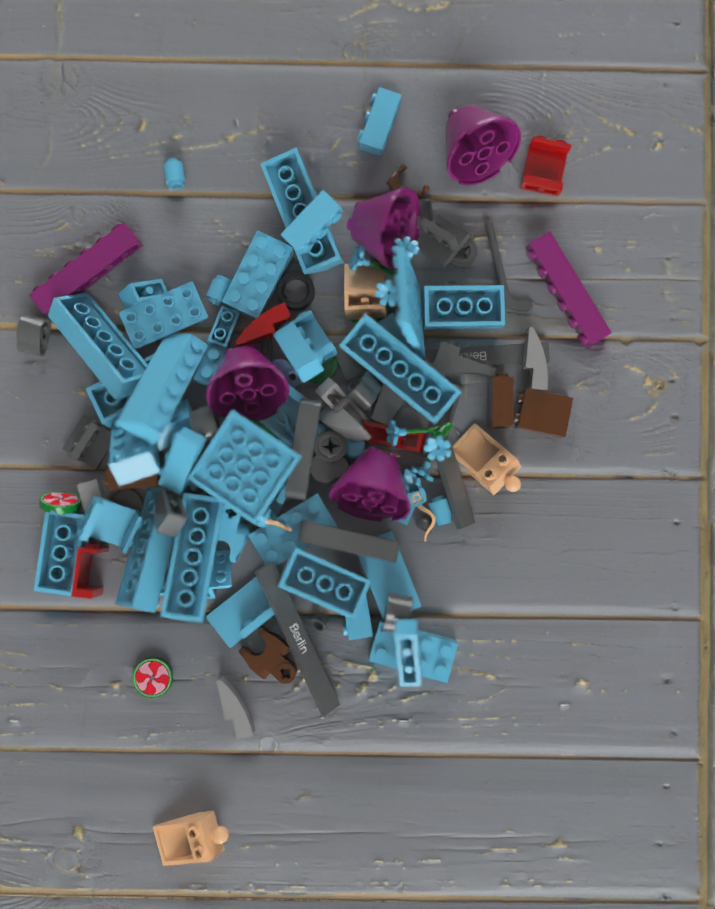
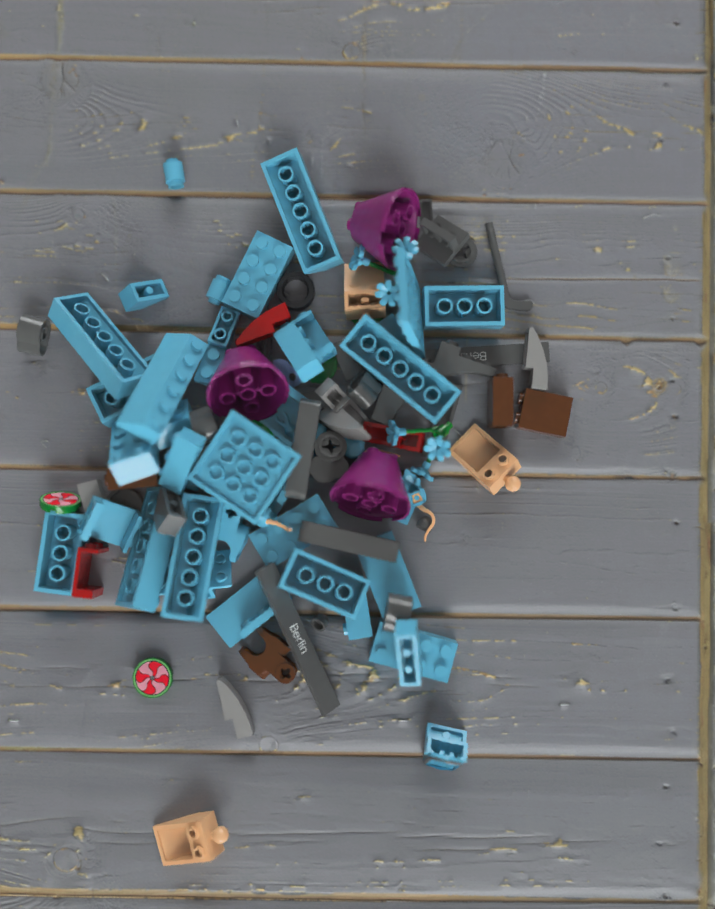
(88, 267): magenta brick -> none
(89, 442): dark grey bracket -> none
(163, 315): medium azure bracket -> none
(312, 223): medium azure brick -> none
(379, 121): medium azure brick -> none
(394, 183): reddish brown helmet -> none
(441, 510): medium azure brick -> none
(444, 747): none -> medium azure piece
(455, 491): dark grey tile -> none
(479, 144): magenta cone -> none
(545, 166): red panel -> none
(567, 289): magenta brick -> none

